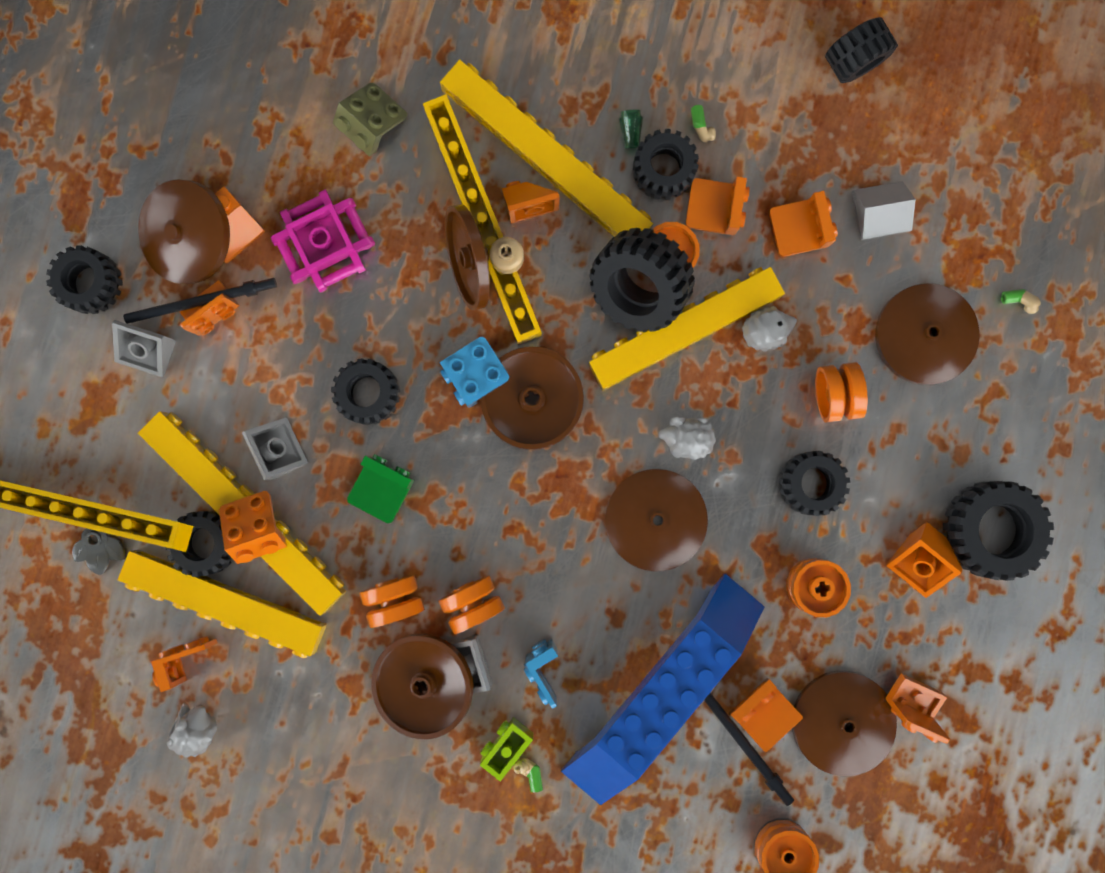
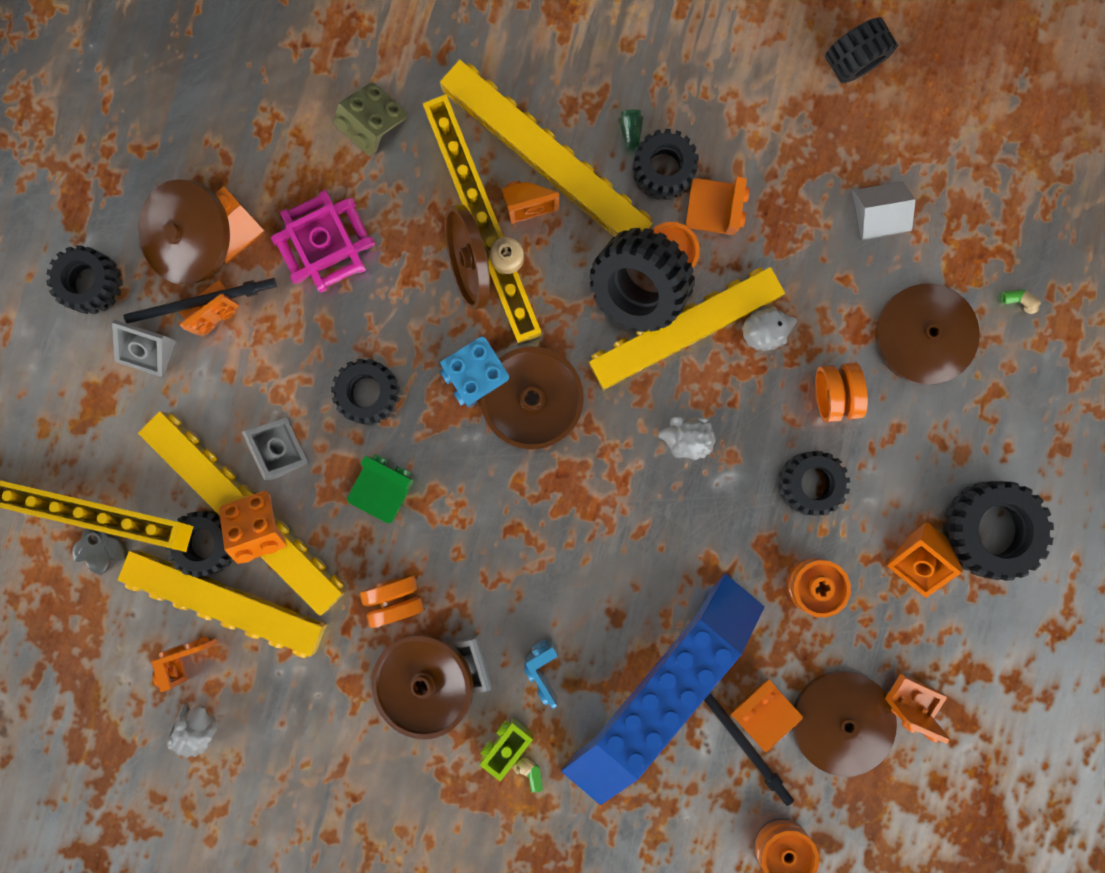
(471, 603): orange wheel -> none
(632, 513): reddish brown dish -> none
(700, 125): arm -> none
(803, 225): orange bracket -> none

